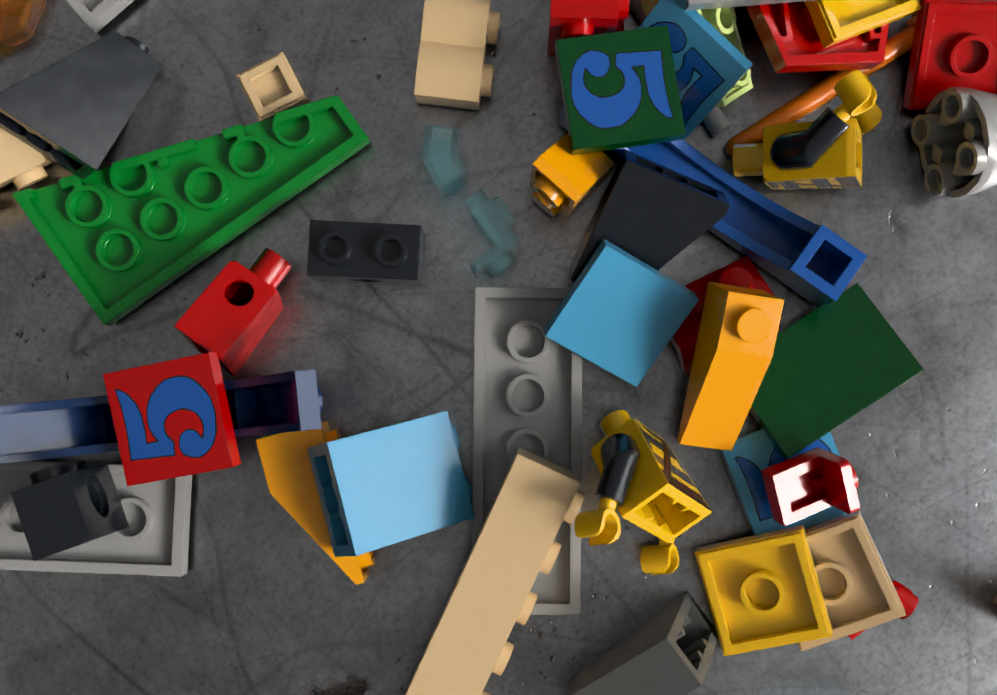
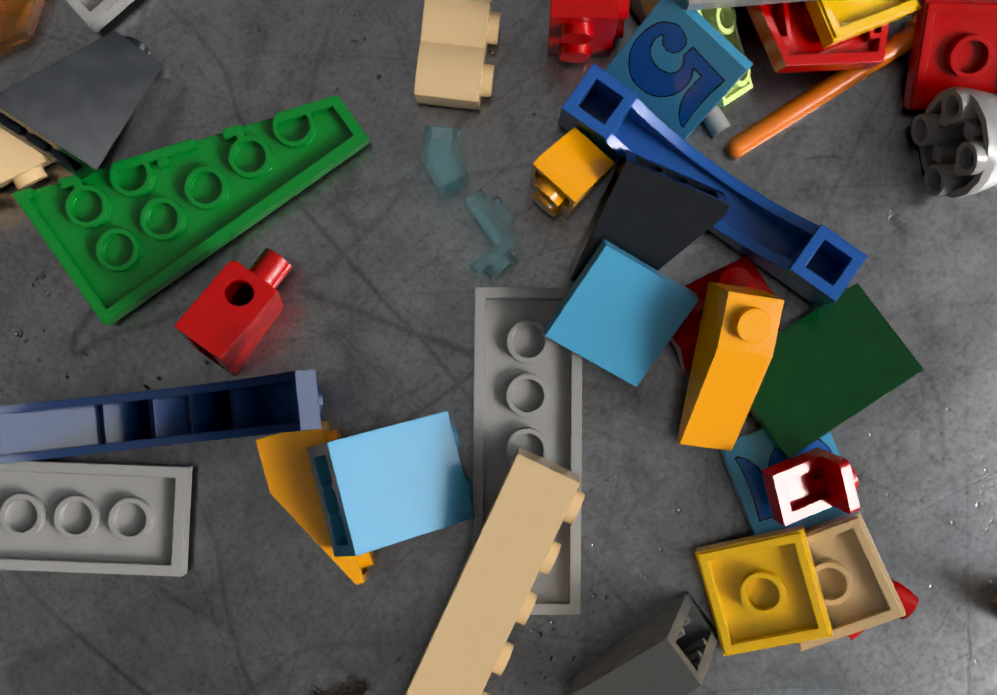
(68, 507): black brick -> none
(172, 419): red tile -> none
(272, 87): tan tile -> none
(366, 253): black brick -> none
(619, 89): dark green tile -> none
(647, 489): torso -> none
(818, 151): torso -> none

